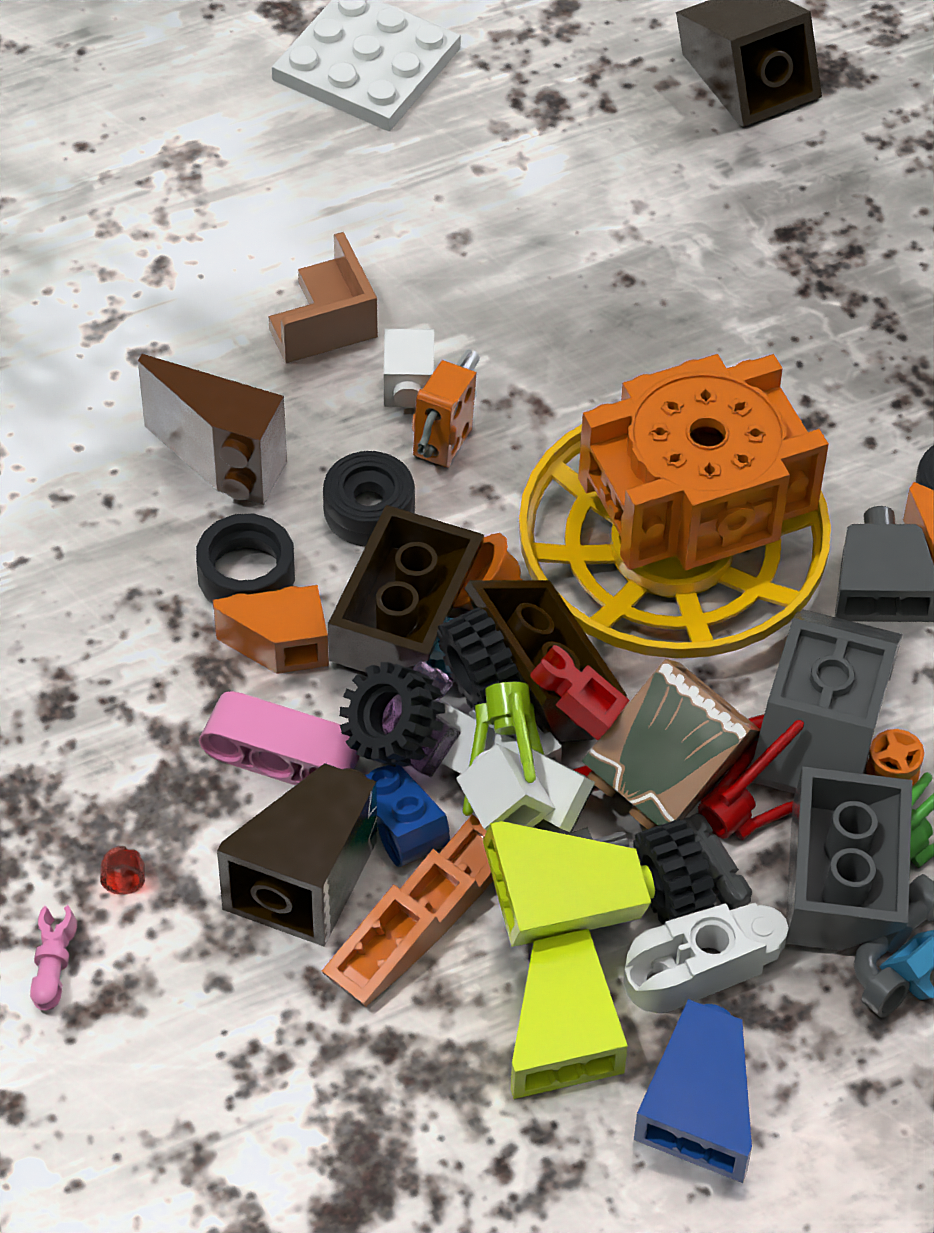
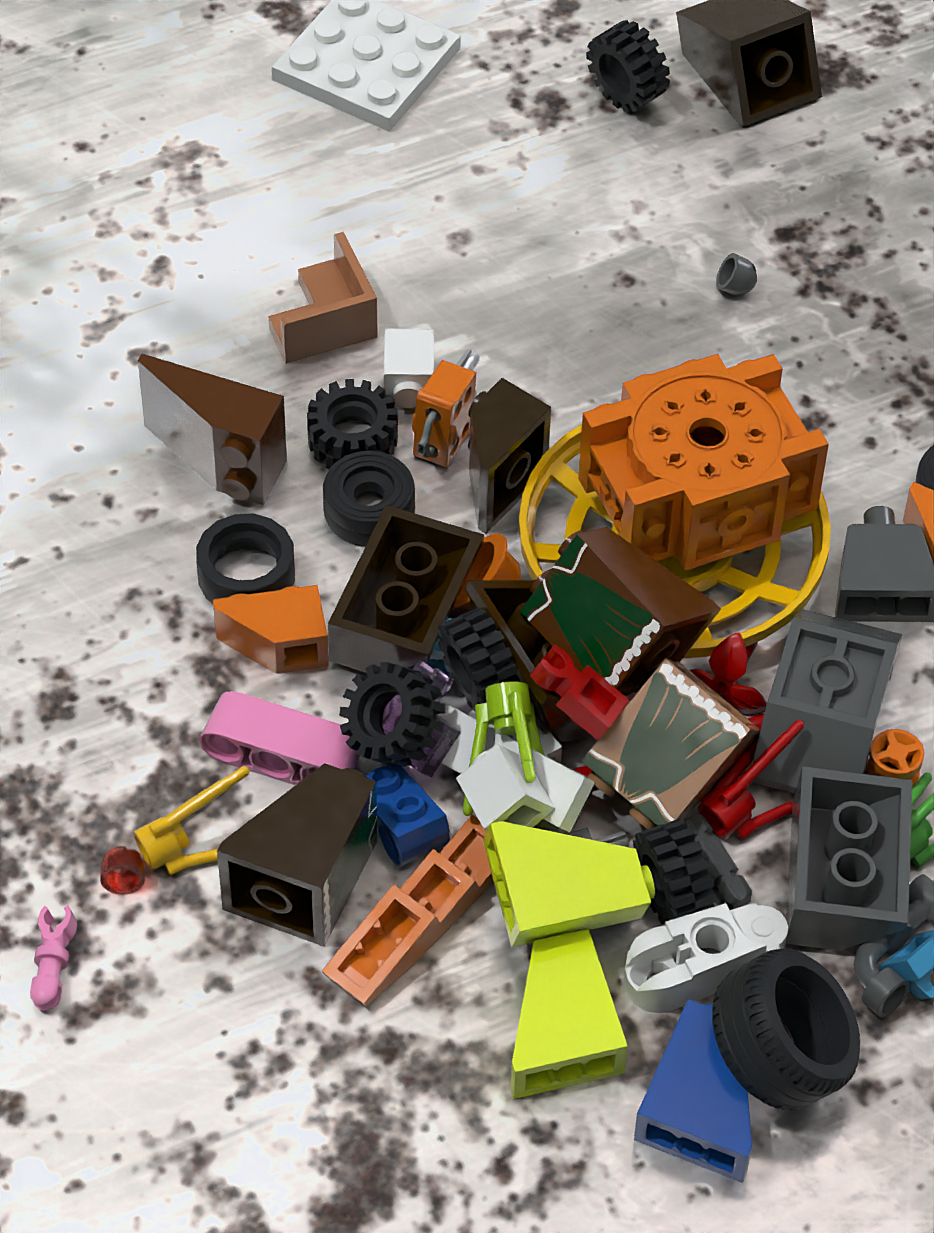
(165, 838): none -> yellow plant
(351, 404): none -> black tyre
(505, 445): none -> dark brown slope
(616, 609): none -> slope
(628, 66): none -> black tyre
(729, 664): none -> red plant
(736, 275): none -> dark grey hinge
(759, 1048): none -> black tyre

